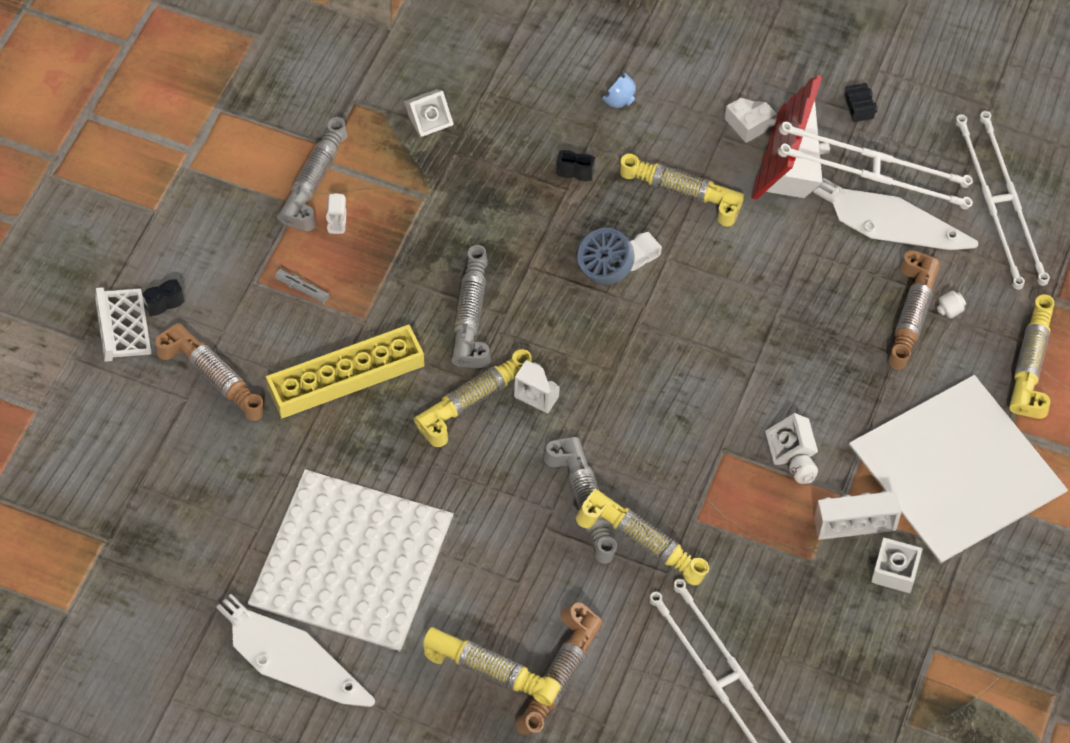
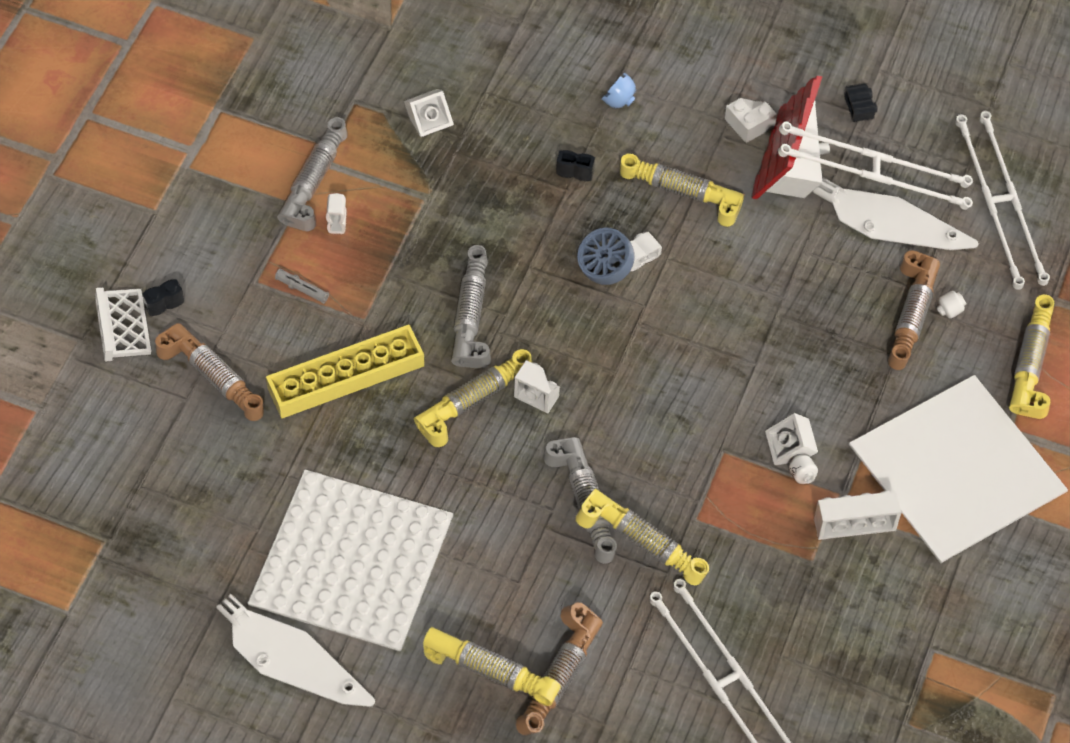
(896, 565): white slope -> none

